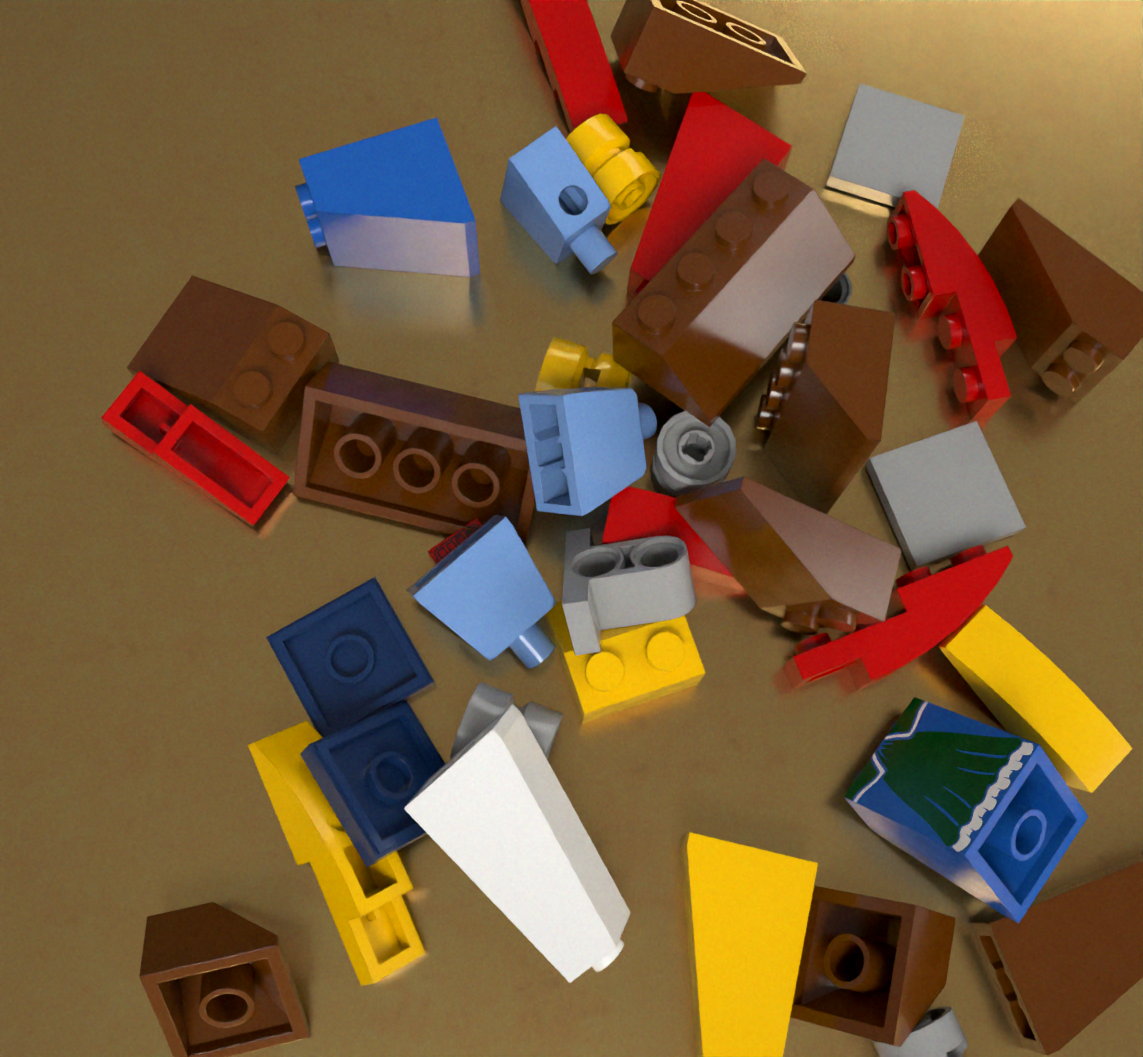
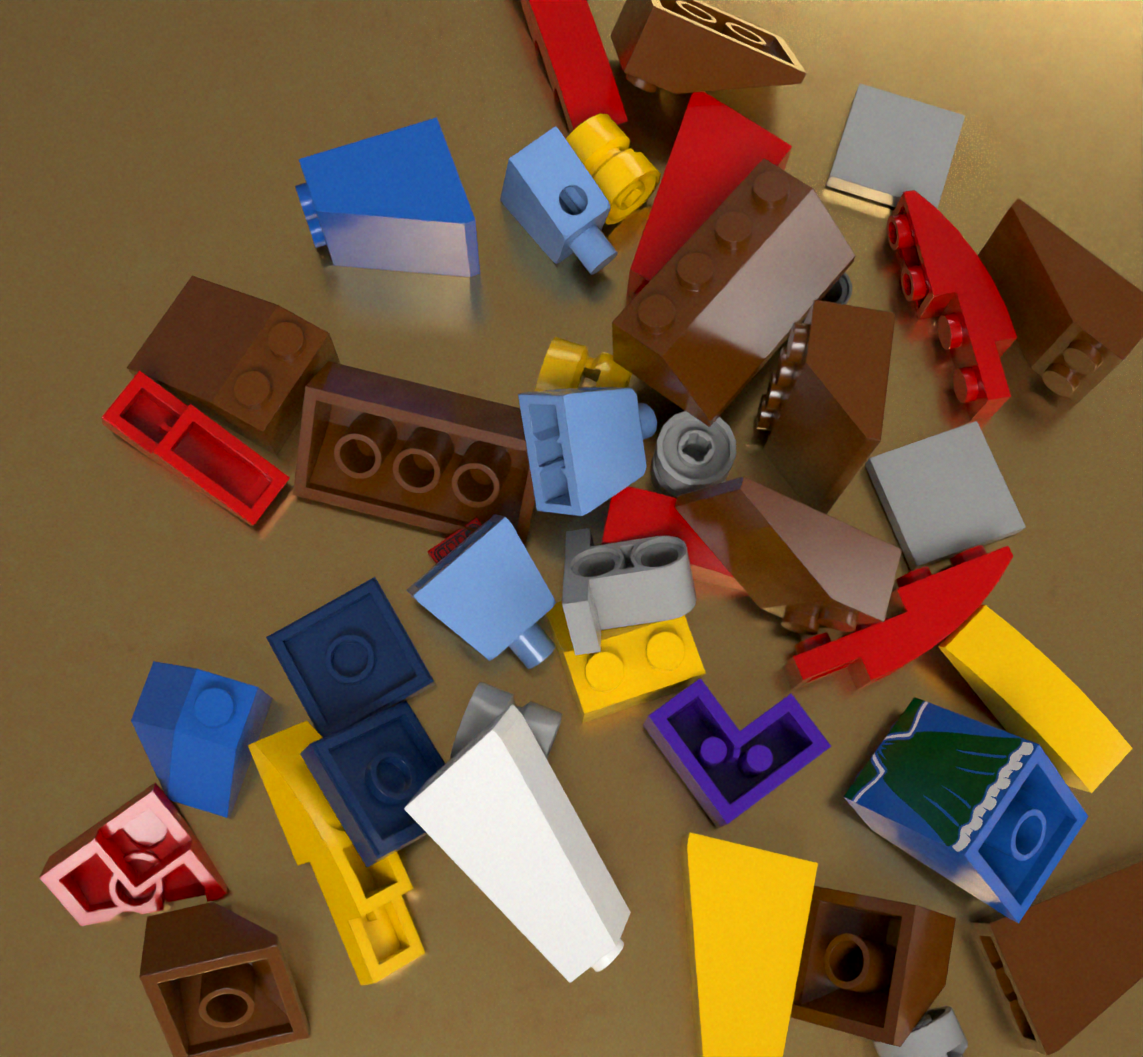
(132, 863): none -> red slope
(199, 733): none -> blue slope
(727, 765): none -> dark purple brick

